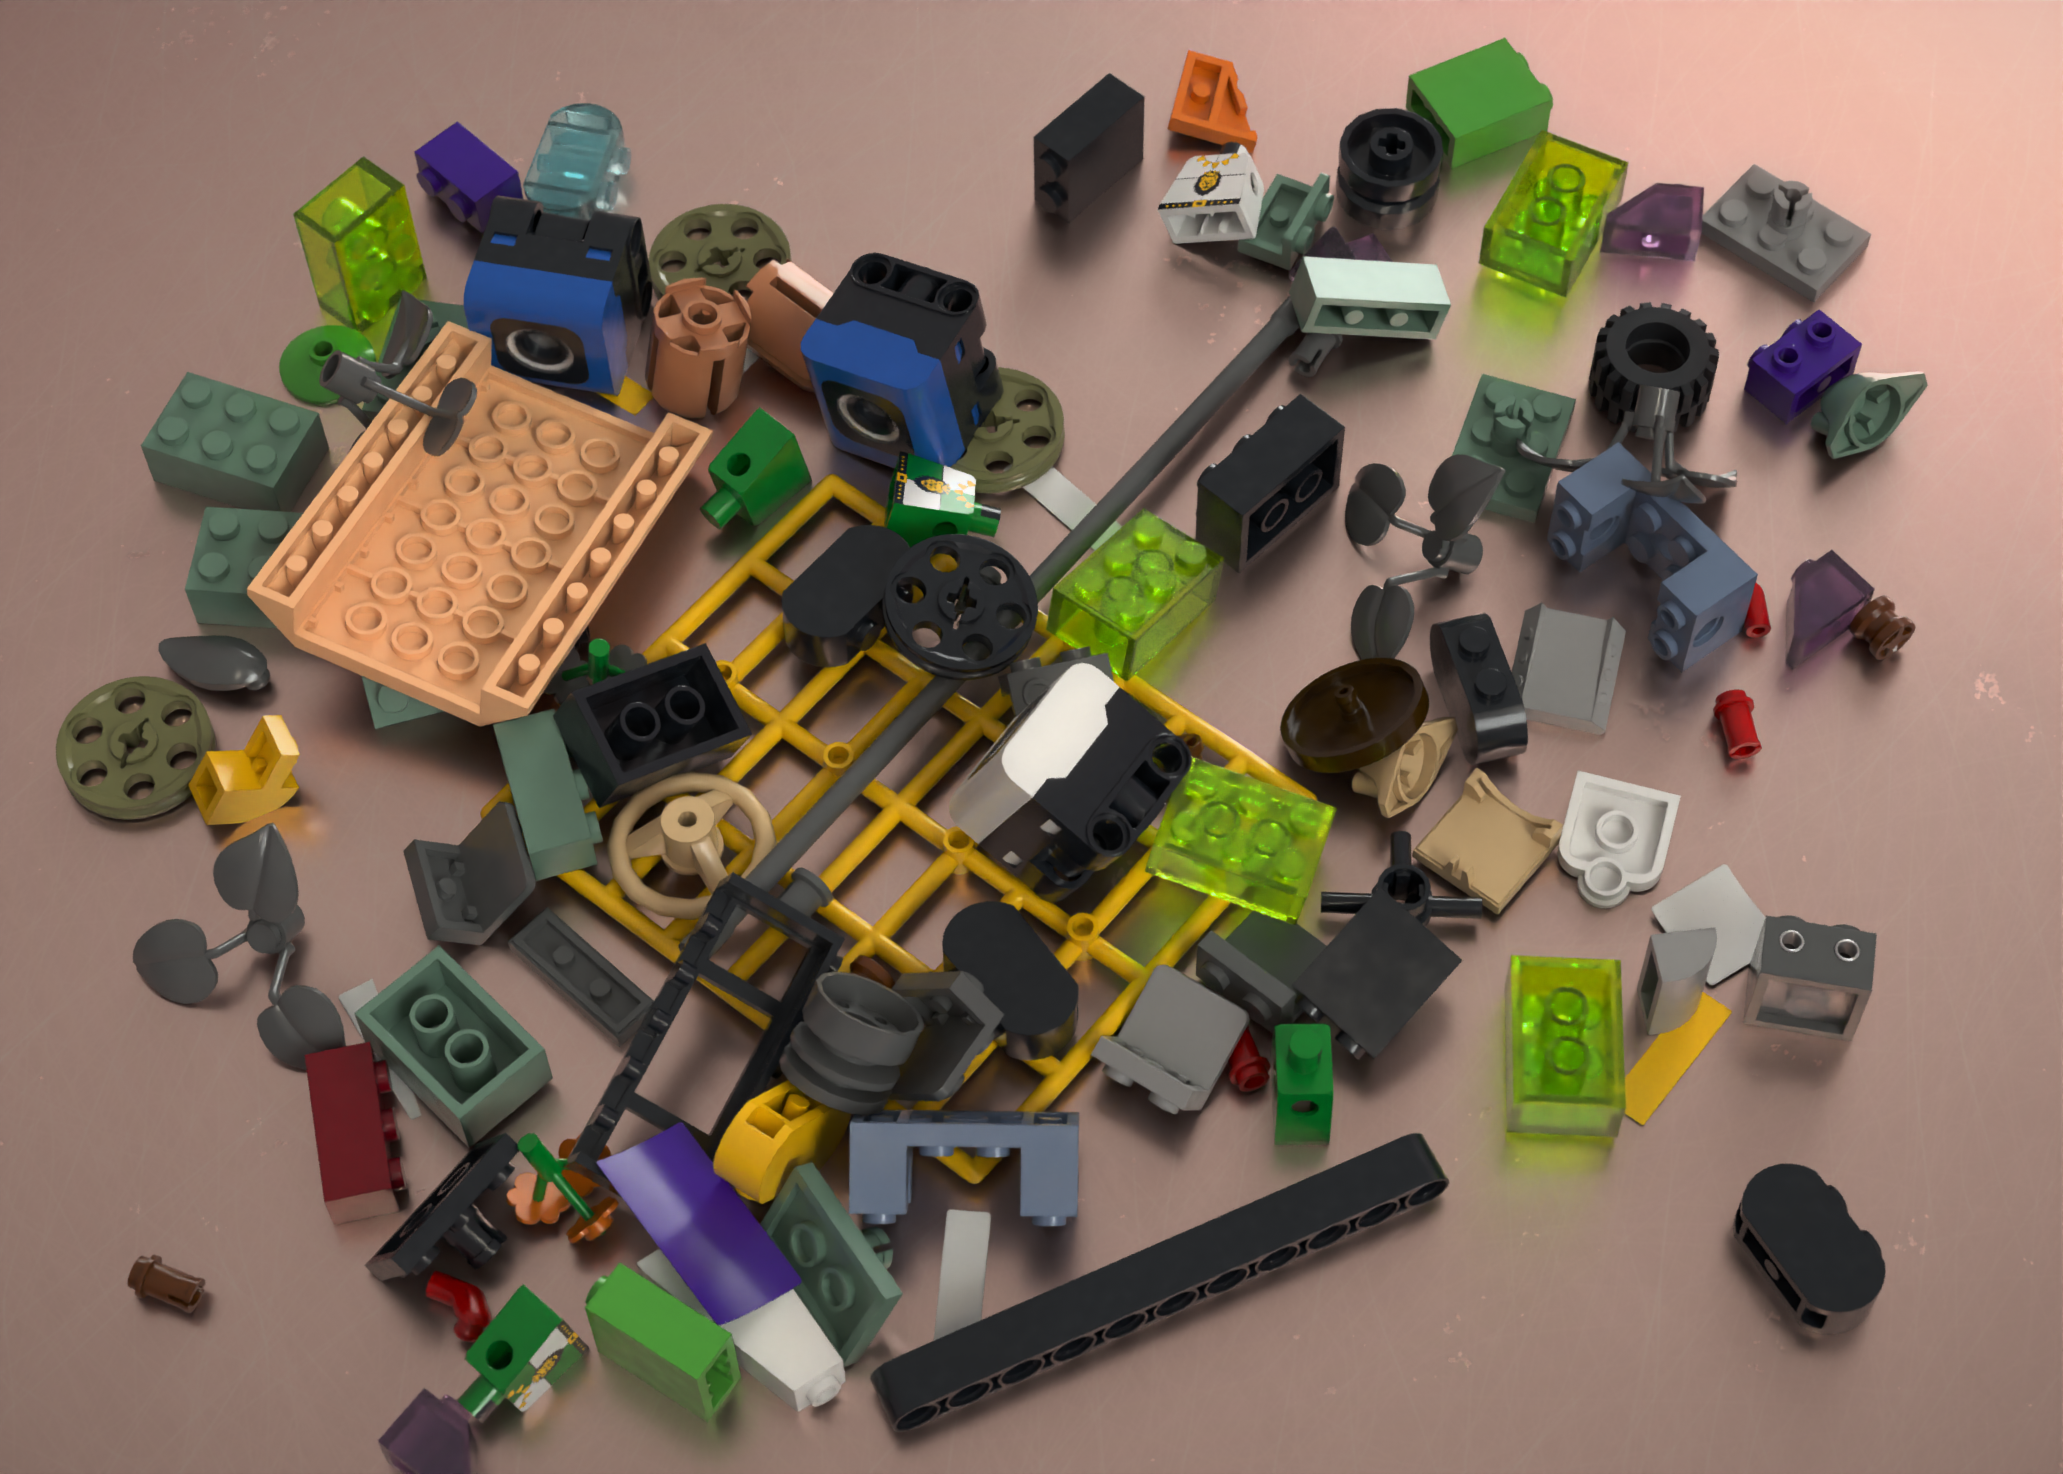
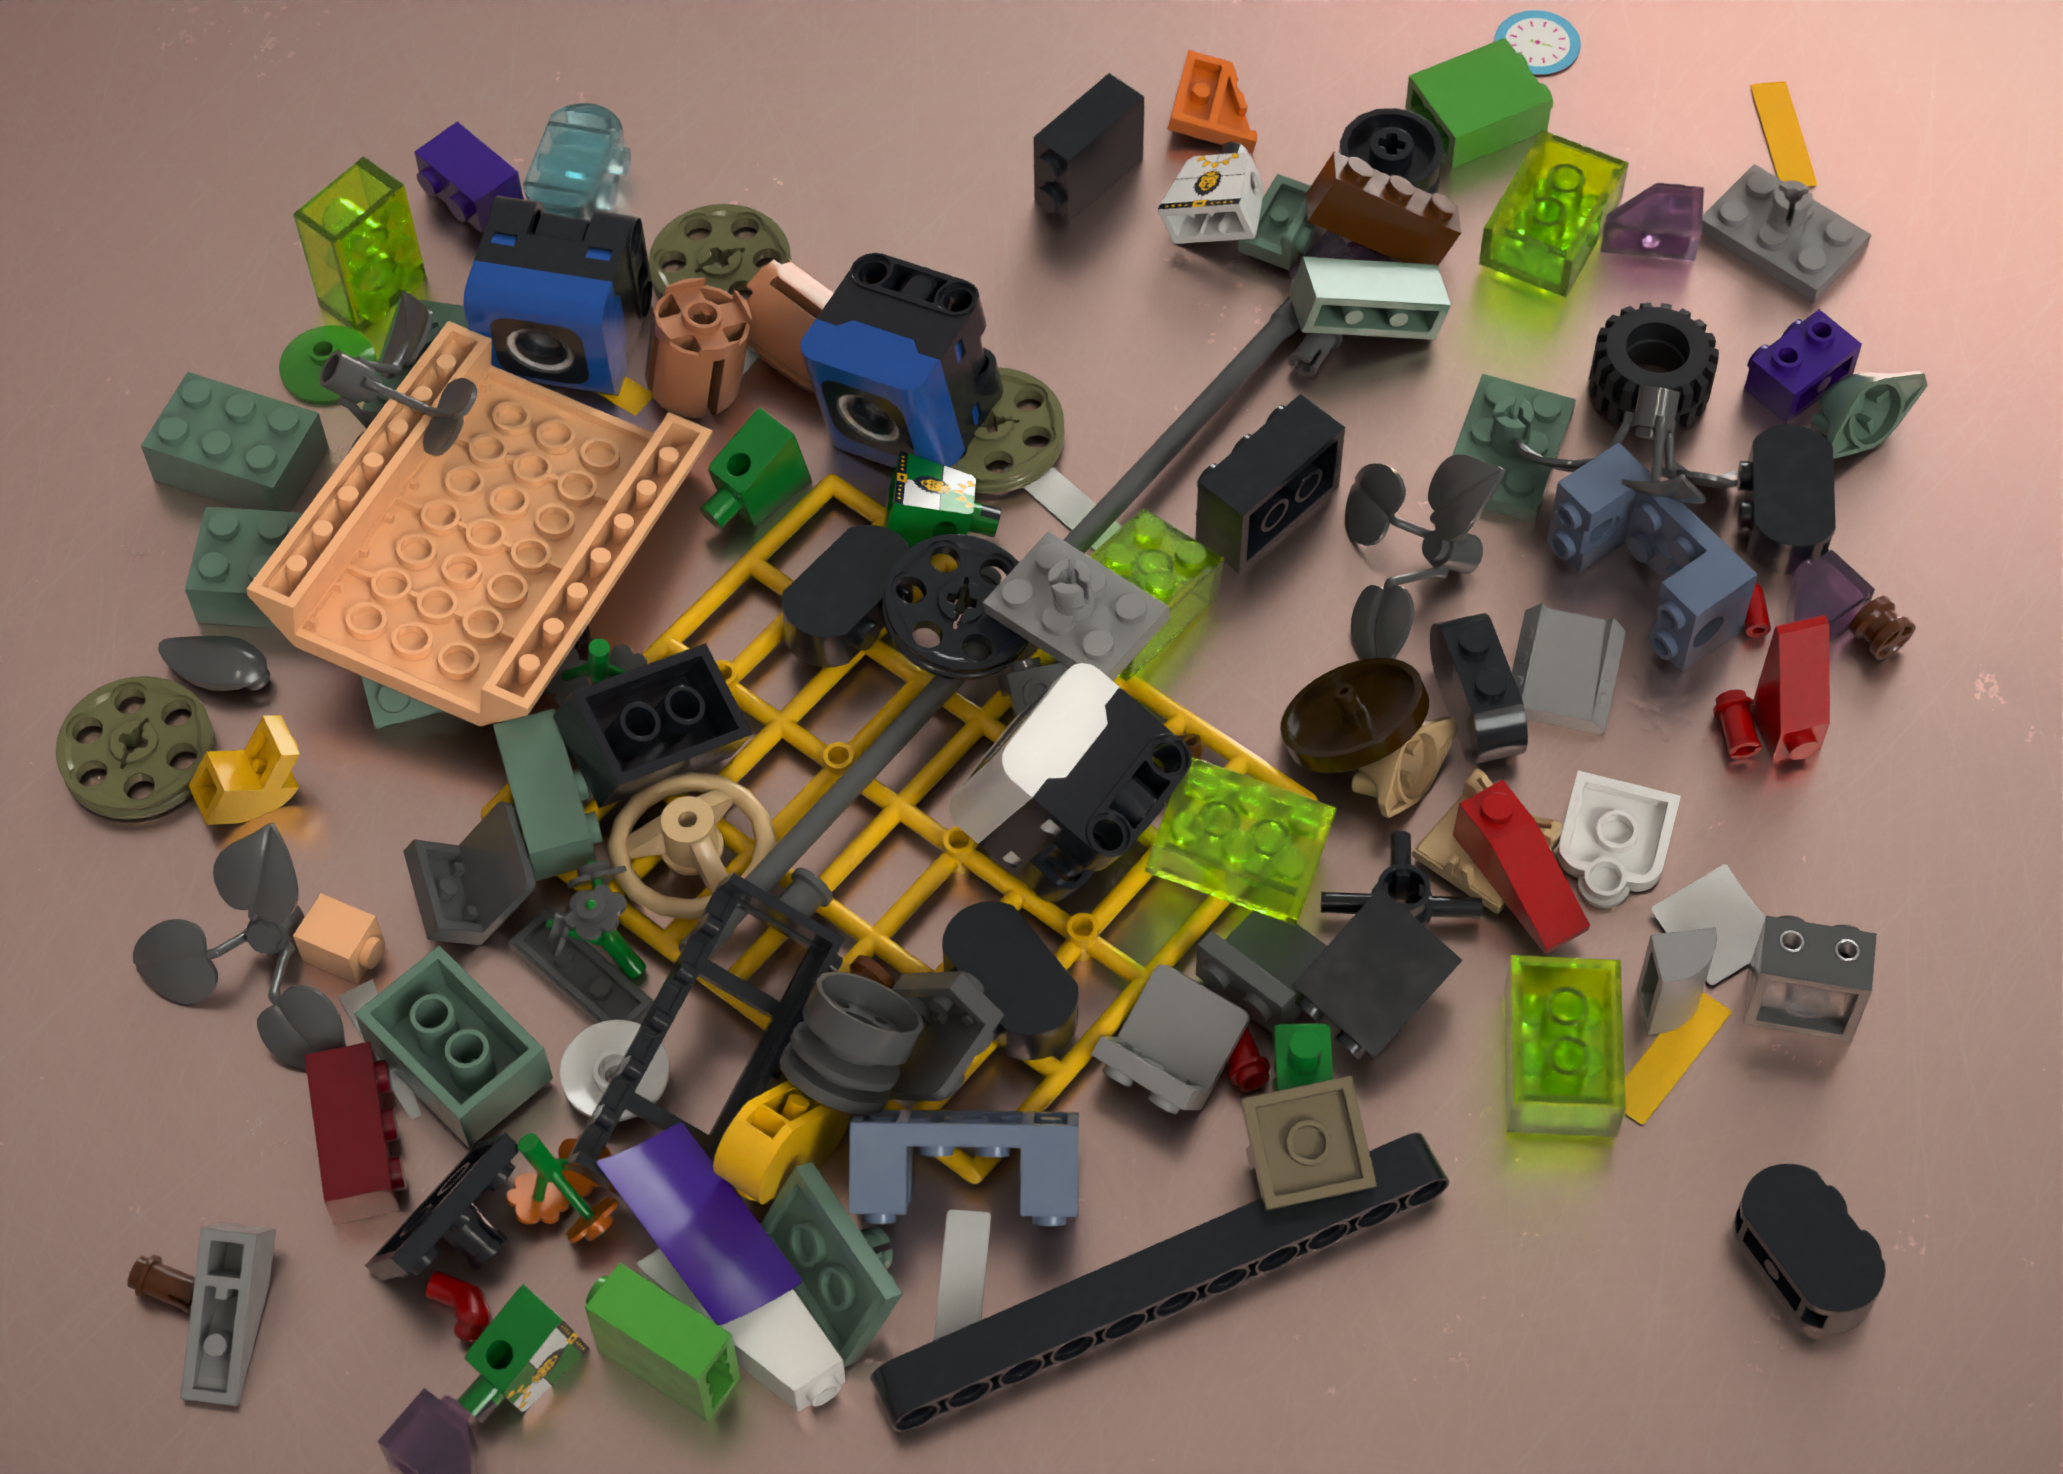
(226, 1310): none -> light grey slope
(339, 939): none -> light nougat brick
(593, 917): none -> dark grey plant
(596, 1056): none -> white dish
(1076, 608): none -> light grey plate
(1307, 1143): none -> dark tan bracket
(1382, 211): none -> reddish brown brick
(1519, 865): none -> red slope
(1543, 39): none -> sticker
(1783, 132): none -> yellow sticker
(1787, 497): none -> black brick
(1795, 690): none -> red slope

